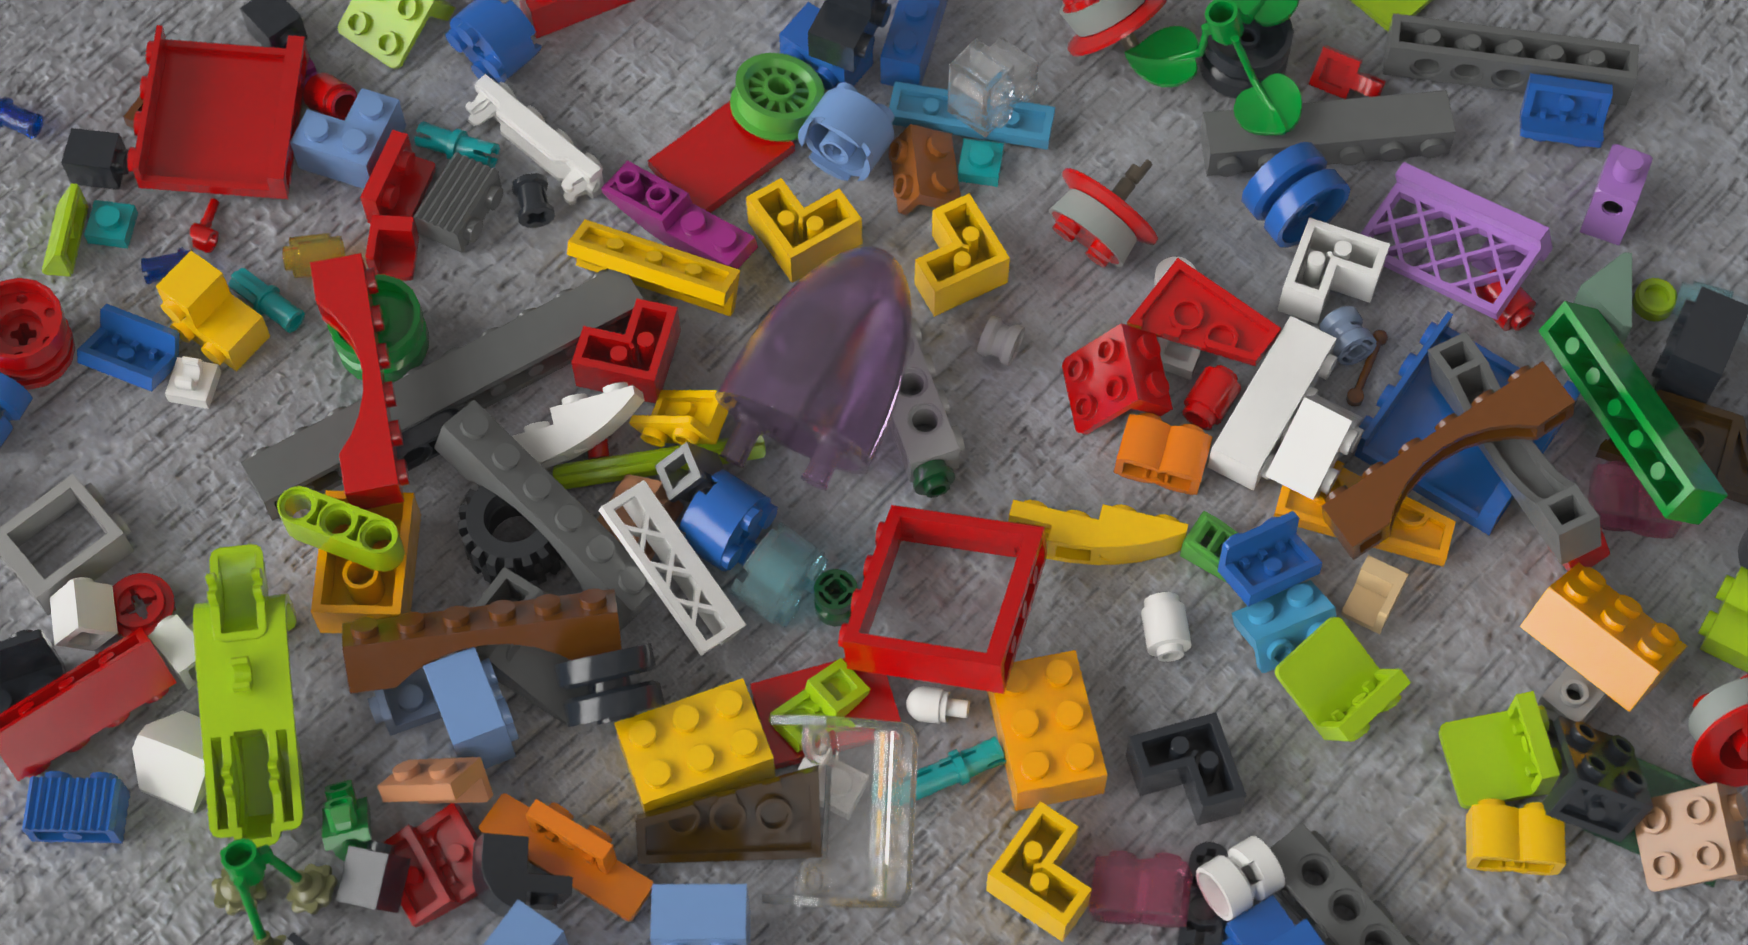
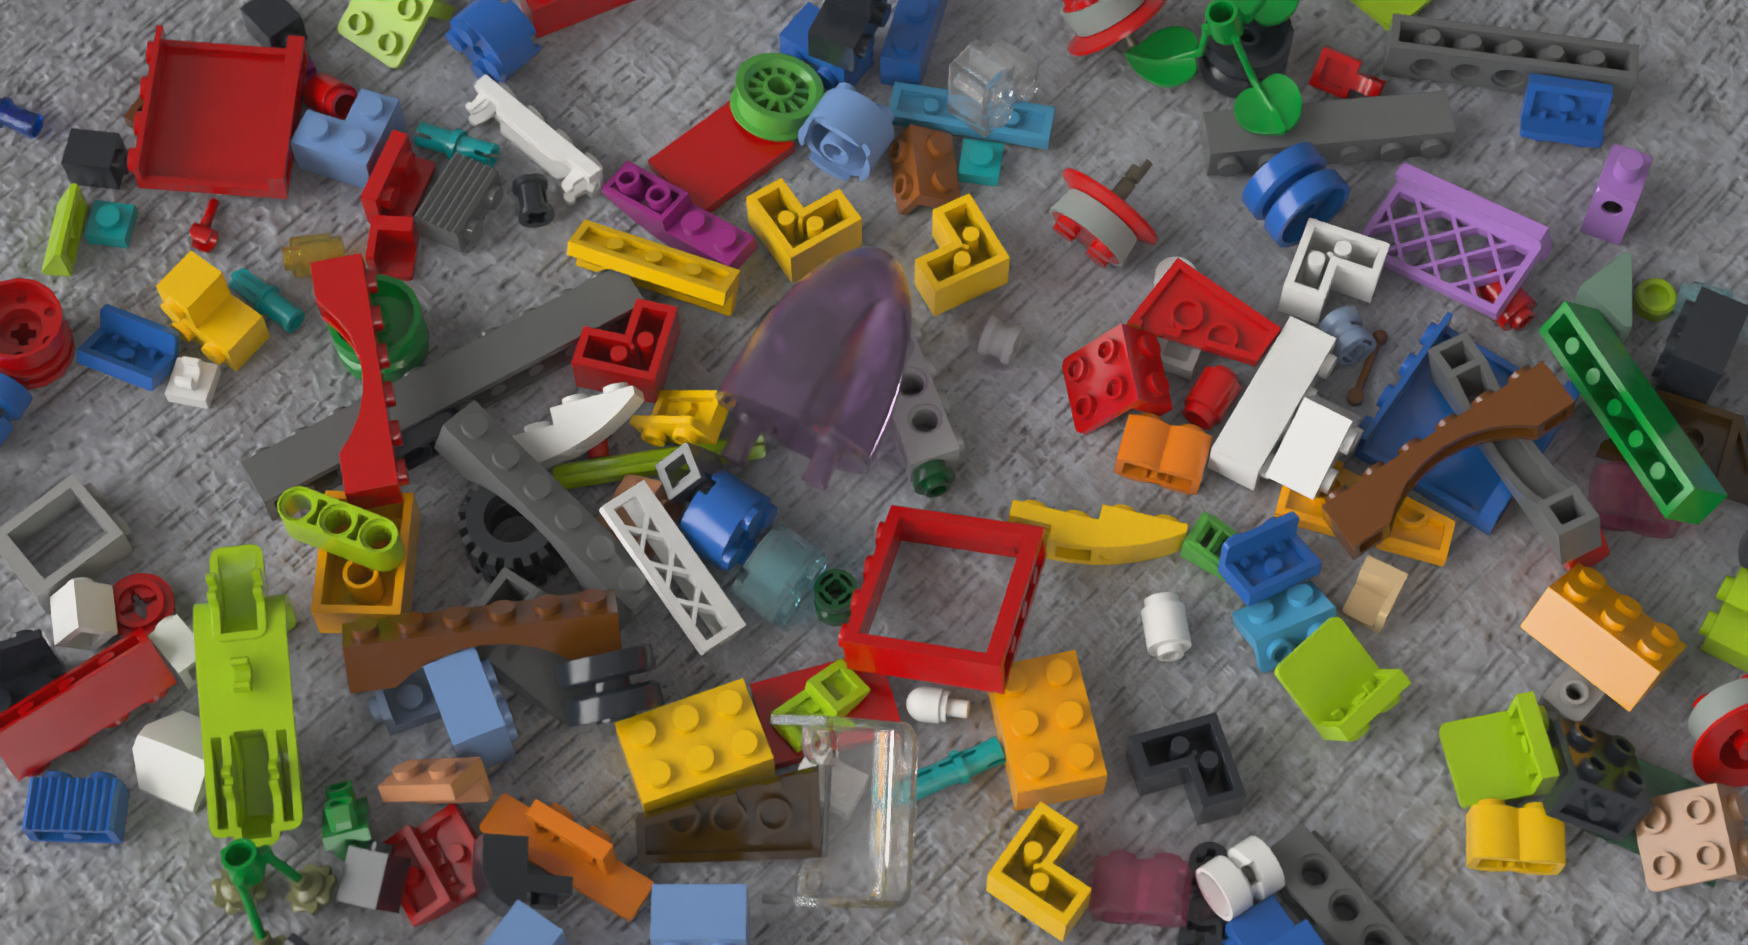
(160, 266): clear blue pin -> none

